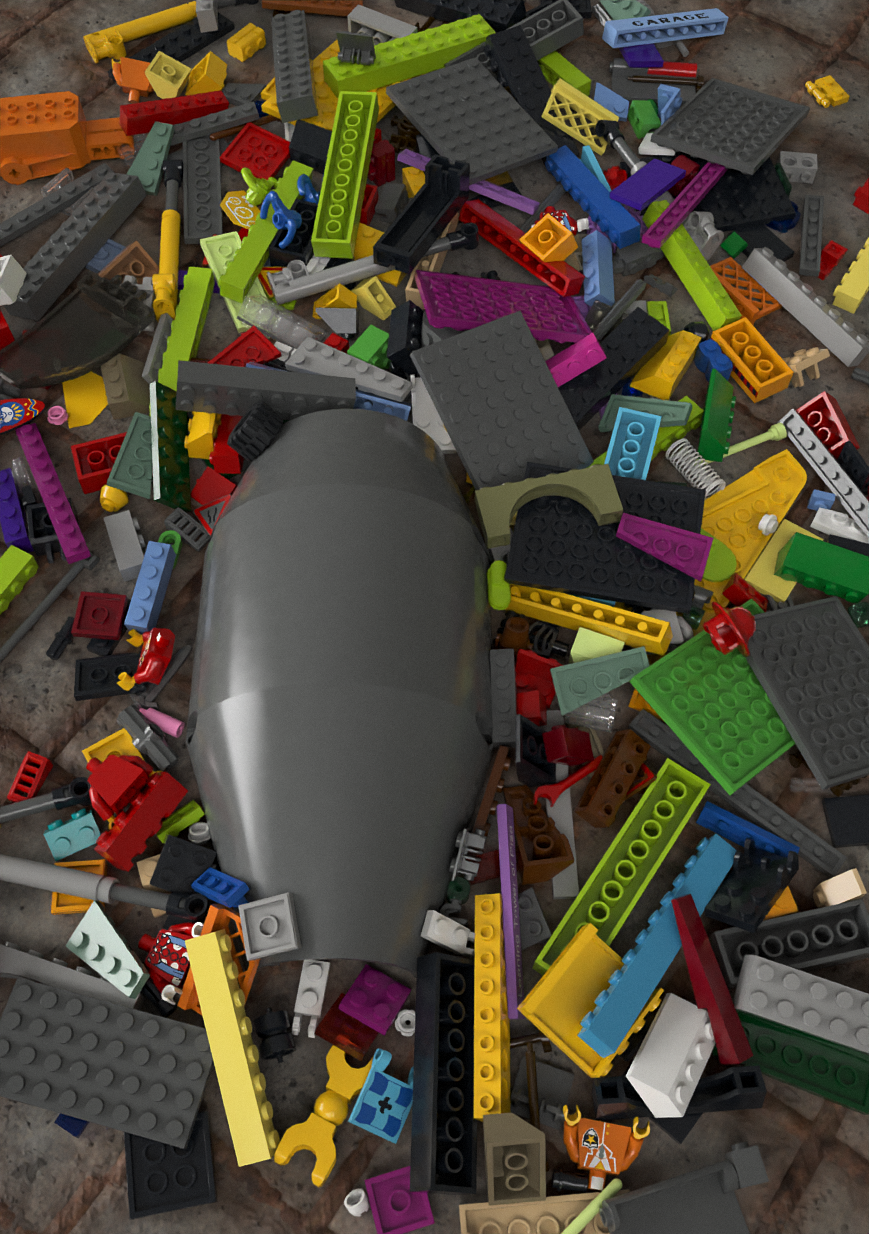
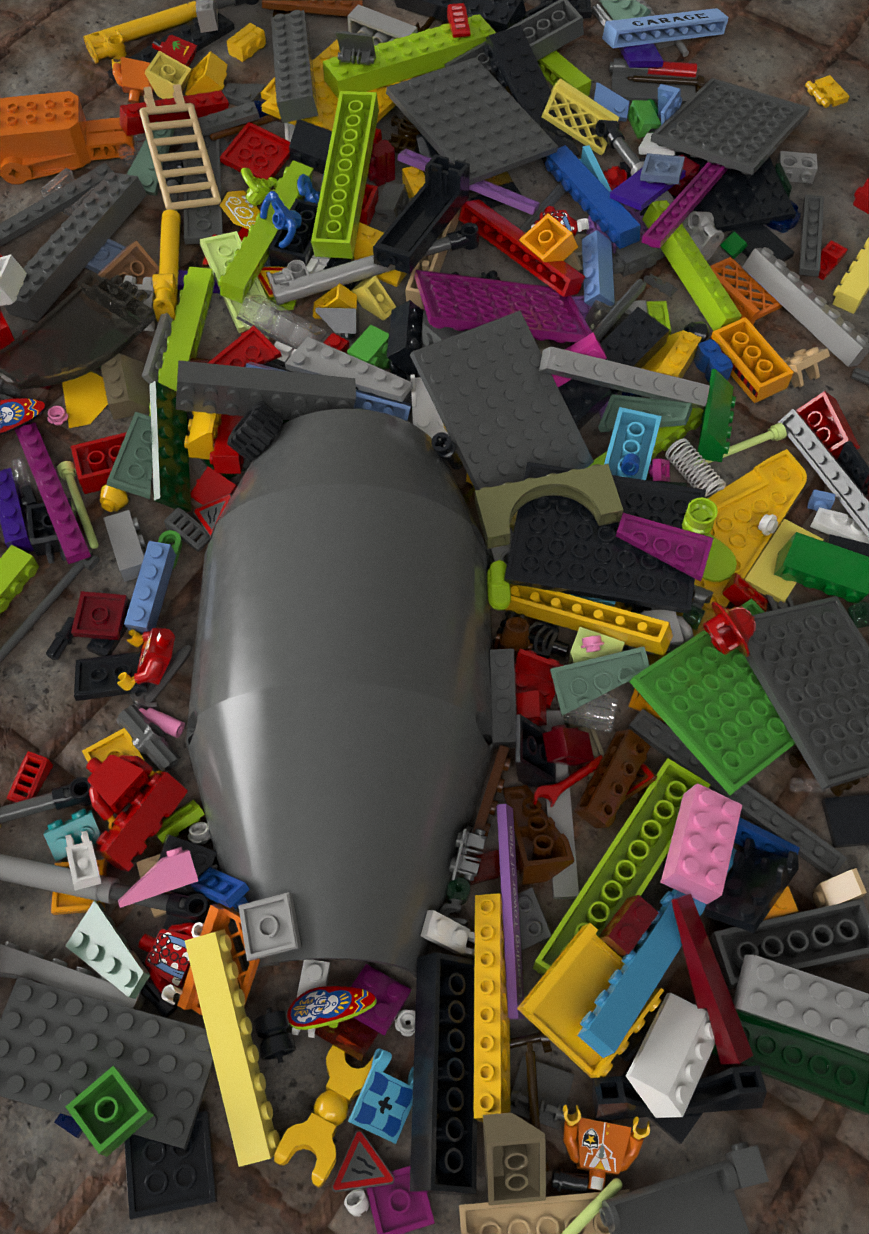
(67, 472): none -> yellowish green piece
(82, 862): none -> white hinge
(109, 1111): none -> bright green brick
(166, 875): none -> bright pink slope
(177, 49): none -> red torso
(180, 106): none -> tan bar
(328, 1006): none -> shield
(361, 1167): none -> piece
(442, 451): none -> black pin
(458, 19): none -> red slope
(592, 643): none -> bright pink plate
(622, 377): none -> light grey brick
(627, 464): none -> blue piece
(628, 925): none -> dark red brick
(660, 470): none -> dark pink plate
(662, 169): none -> sand blue plate
(700, 516): none -> lime wheel
(702, 844): none -> bright pink brick

